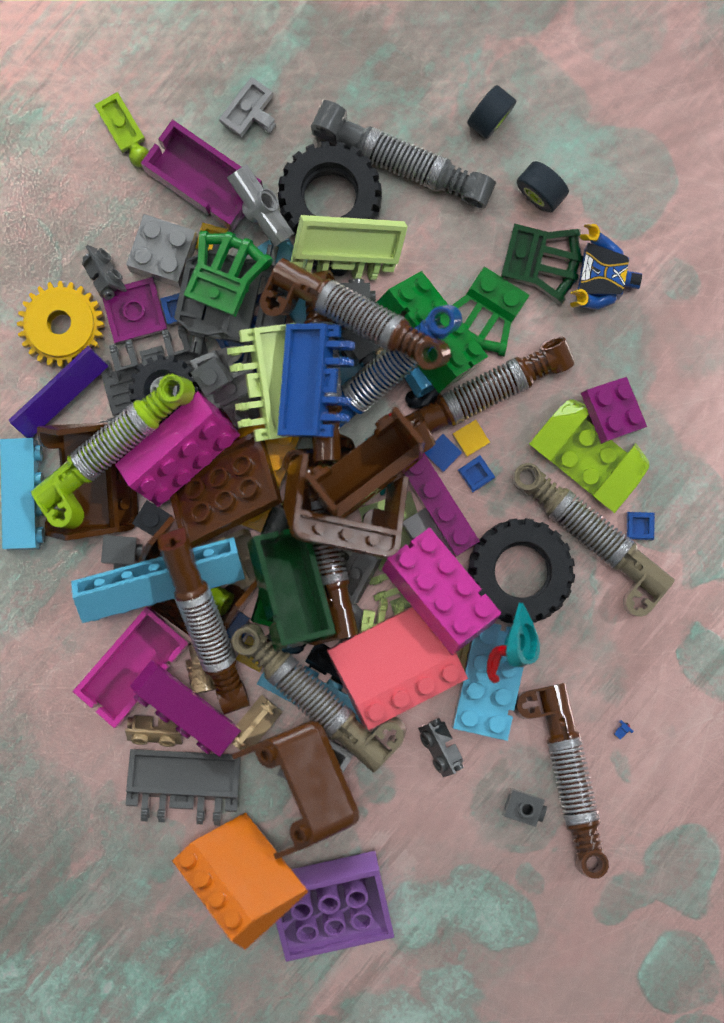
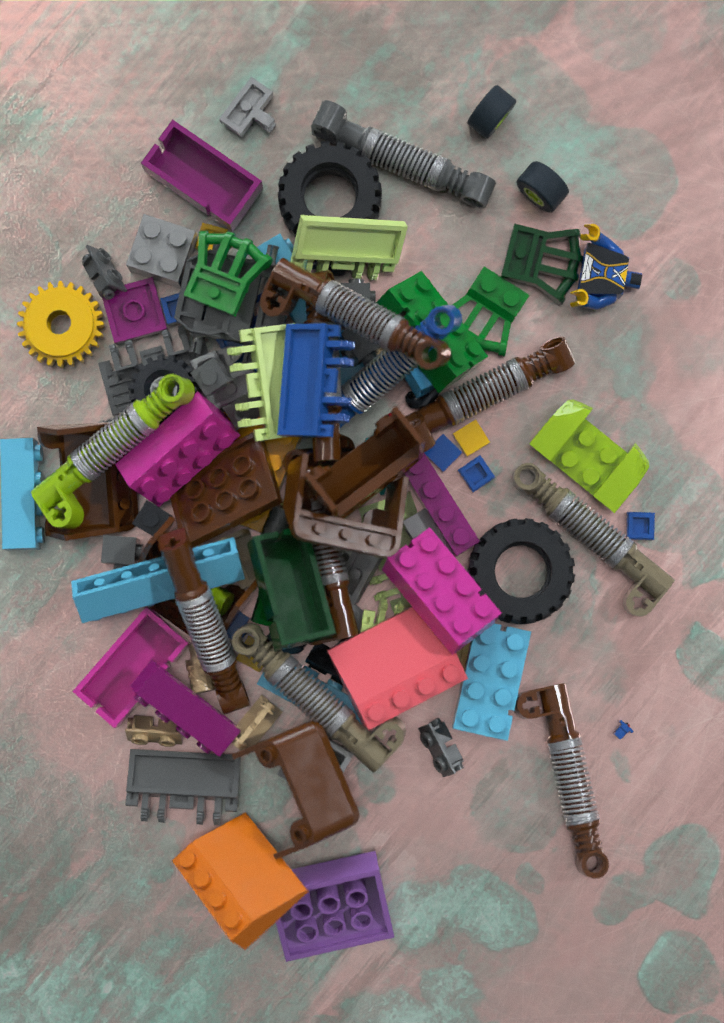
(58, 392): dark purple tile -> none
(122, 127): lime plate -> none
(260, 205): light grey piece -> none
(520, 645): teal piece -> none
(524, 807): dark grey brick -> none
(613, 410): magenta plate -> none

